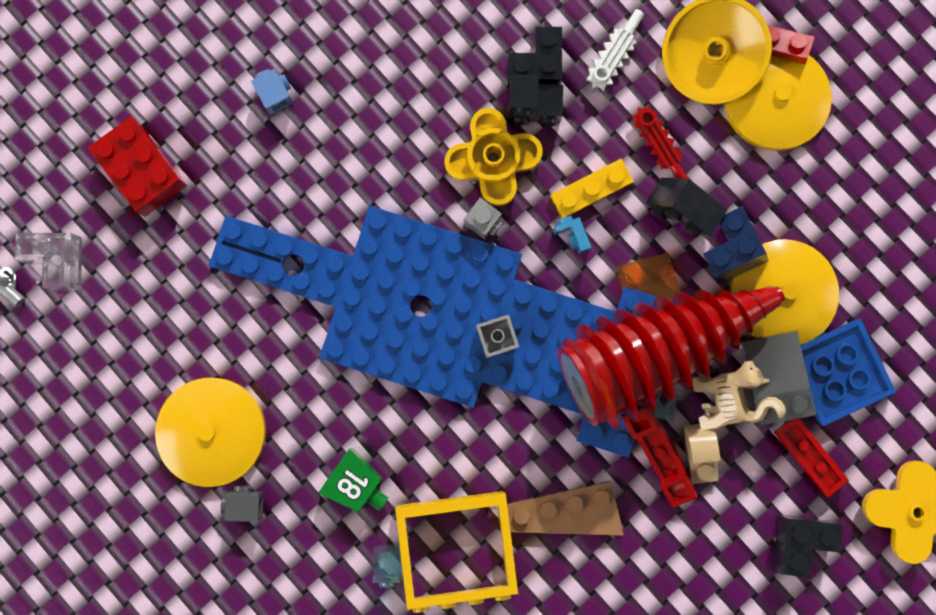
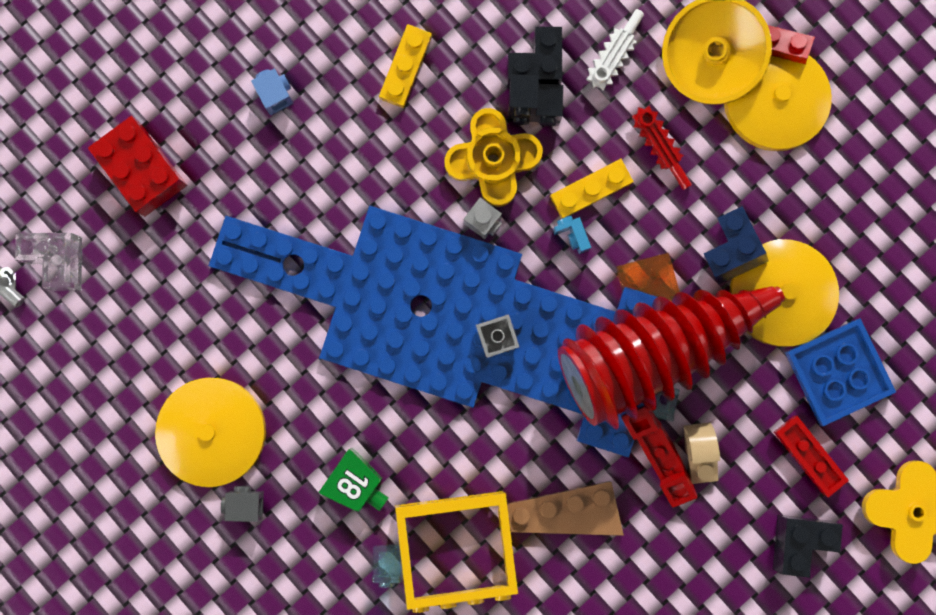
(405, 66): none -> yellow plate
(686, 203): black brick -> none
(730, 398): tan animal -> none
(783, 364): dark grey slope -> none

